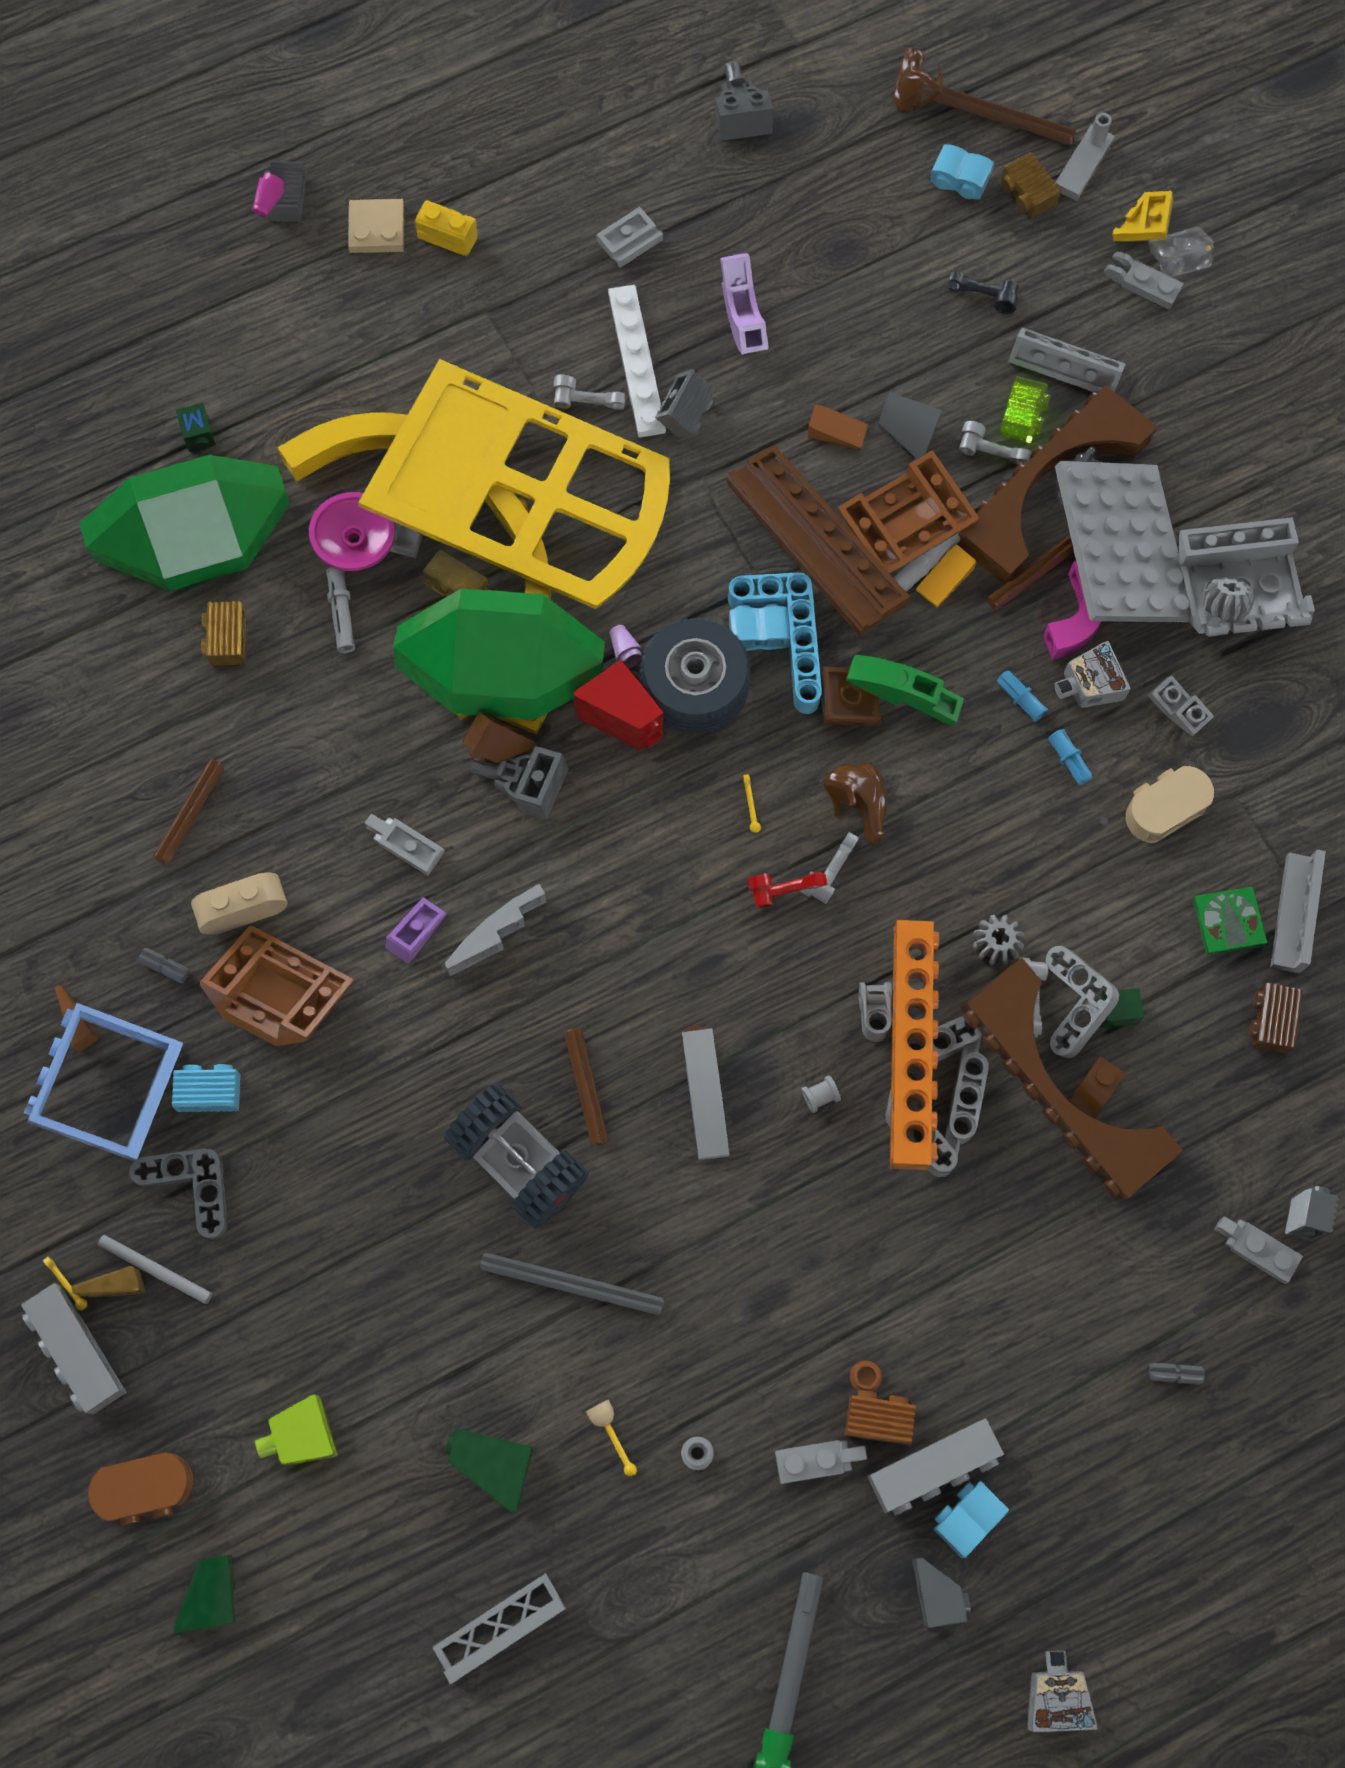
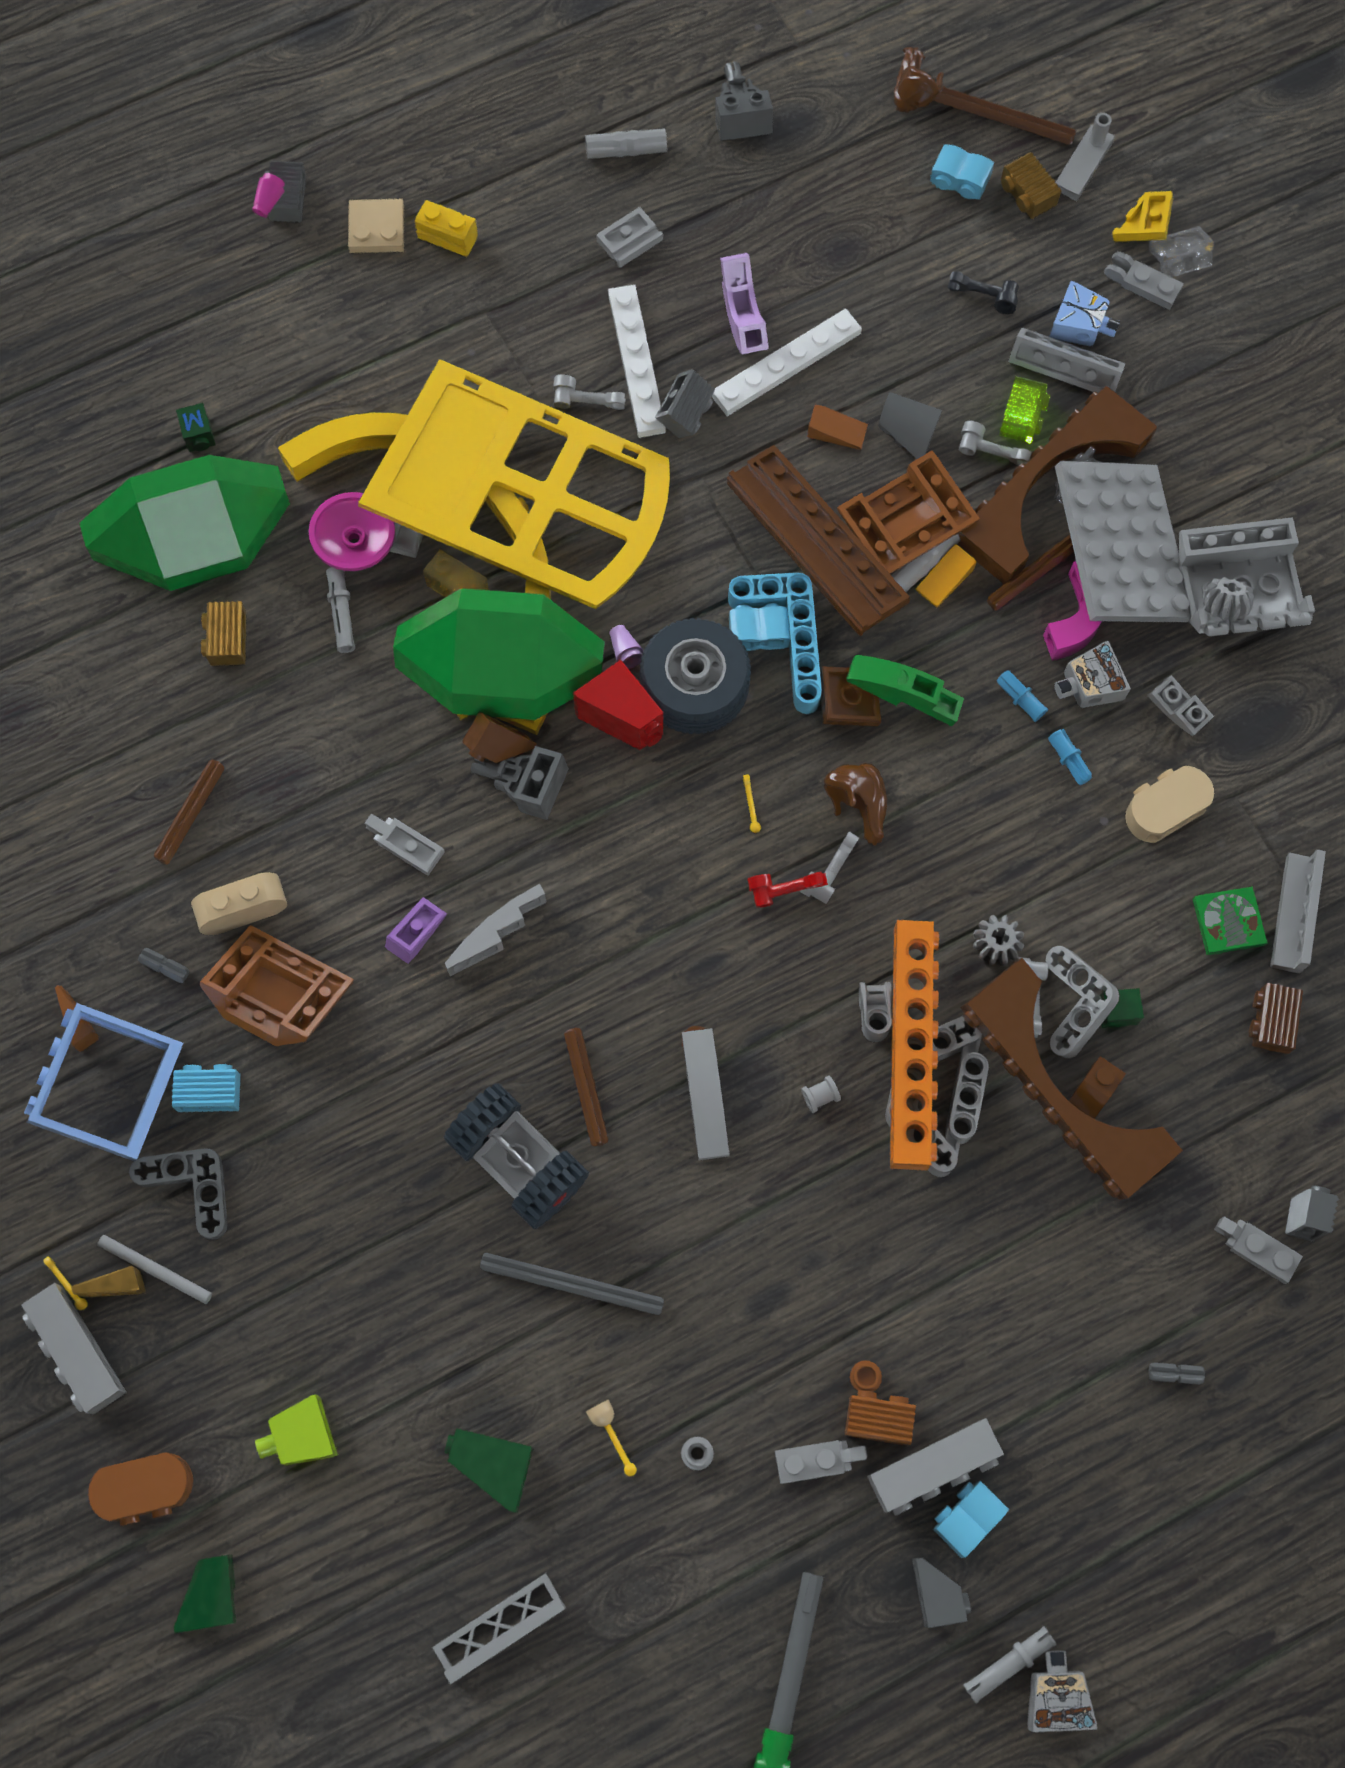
(626, 143): none -> light grey axle
(786, 362): none -> white plate
(1010, 1664): none -> light grey pin
(1082, 317): none -> light blue torso

